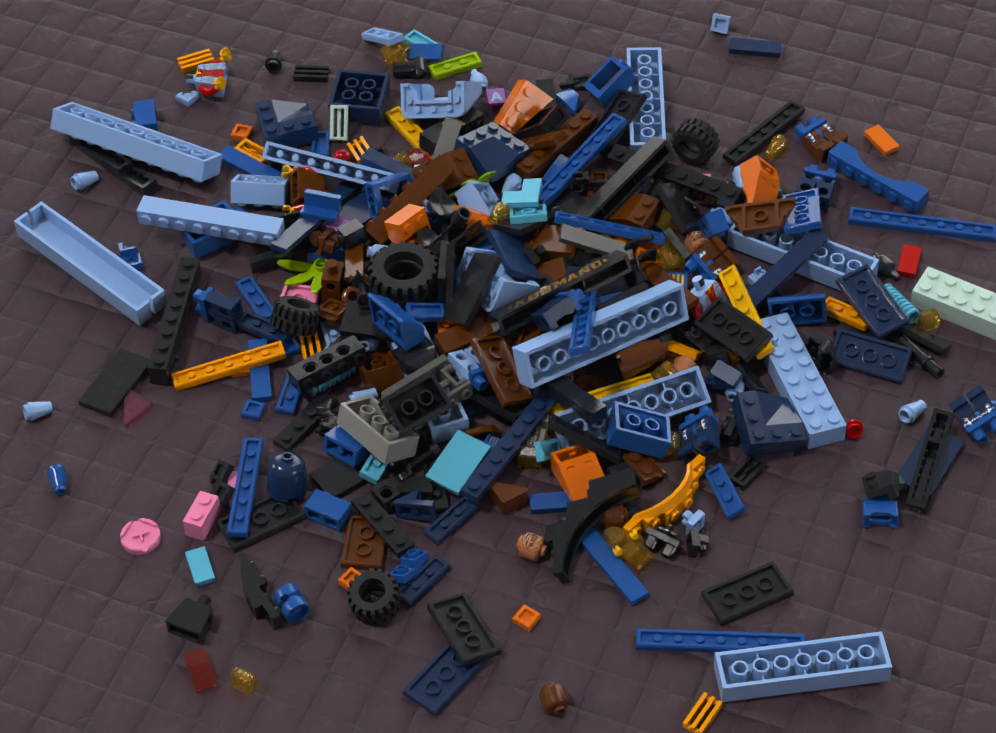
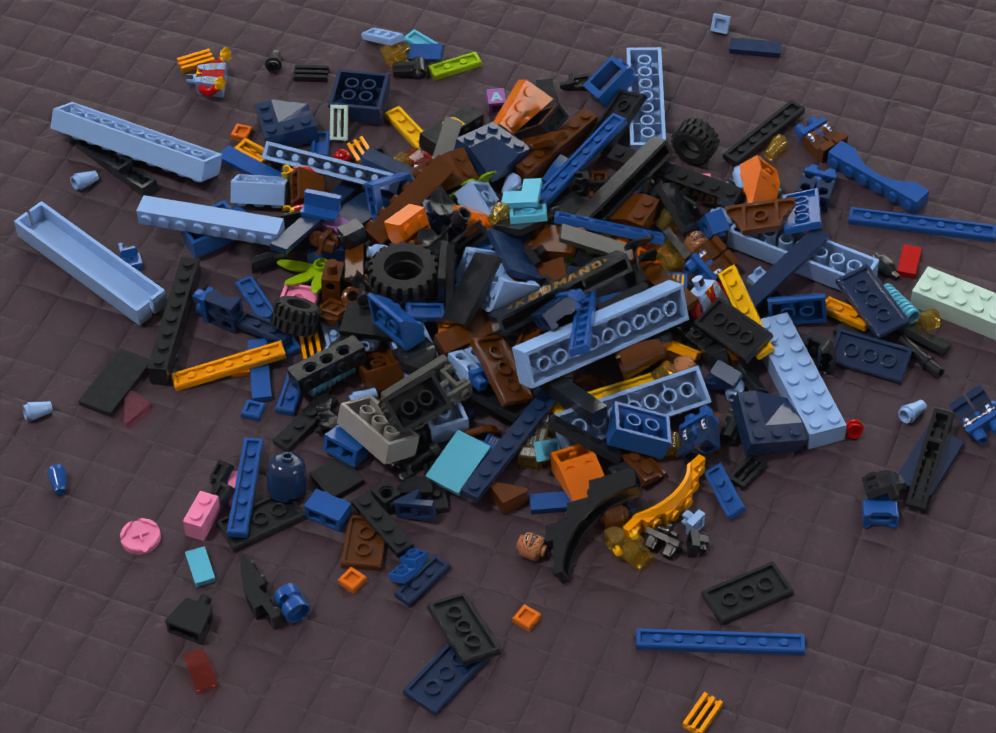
(145, 114): blue brick -> none
(187, 98): light blue tile -> none
(243, 680): clear yellow brick -> none
(372, 469): medium azure plate -> none
(377, 611): black tyre -> none
(420, 100): light blue windscreen -> none
(451, 520): dark blue tile -> none
(479, 77): light blue plant -> none
(554, 698): reddish brown head -> none
(570, 100): blue slope -> none
(613, 567): blue tile -> none
(802, 666): light blue brick -> none
(881, 140): orange tile -> none

